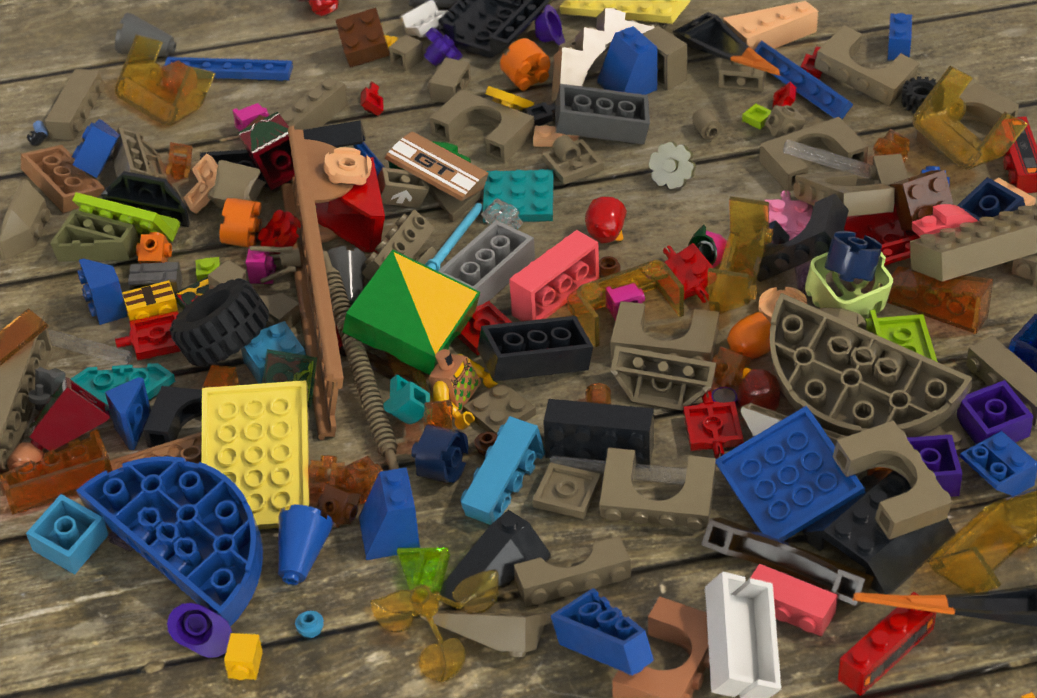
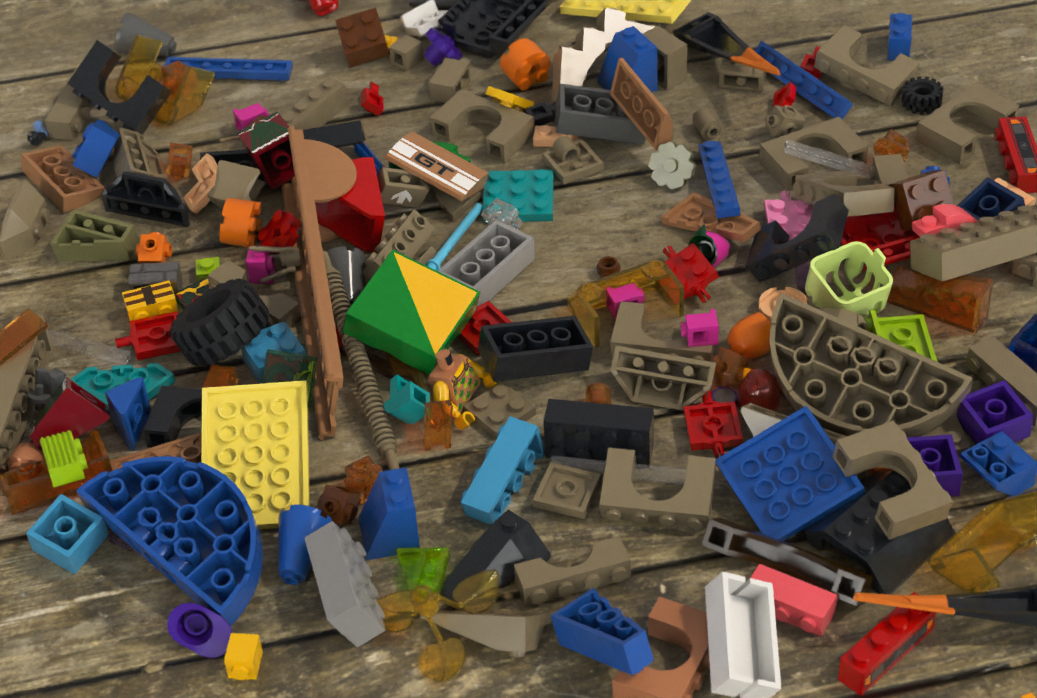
(64, 458): none -> lime brick
(91, 80): none -> black arch
(102, 291): blue slope -> none
(143, 220): lime bracket -> none
(309, 624): dark azure plate -> none
(318, 472): clear orange brick -> none
(345, 584): none -> light grey brick
(357, 171): light nougat plate -> none
(440, 454): dark blue brick -> none
(484, 441): reddish brown plate -> none
(549, 26): dark purple piece -> none
(549, 279): coral brick -> none
(605, 219): red piece -> none
(641, 105): none -> medium nougat slope
(699, 210): none -> medium nougat wing
(700, 329): none -> dark pink brick
(718, 179): none -> blue plate
(736, 278): clear yellow windscreen -> none
(756, 116): lime plate -> none
(774, 25): light nougat wedge -> none
(853, 256): dark blue brick -> none
(940, 123): clear yellow windscreen -> none

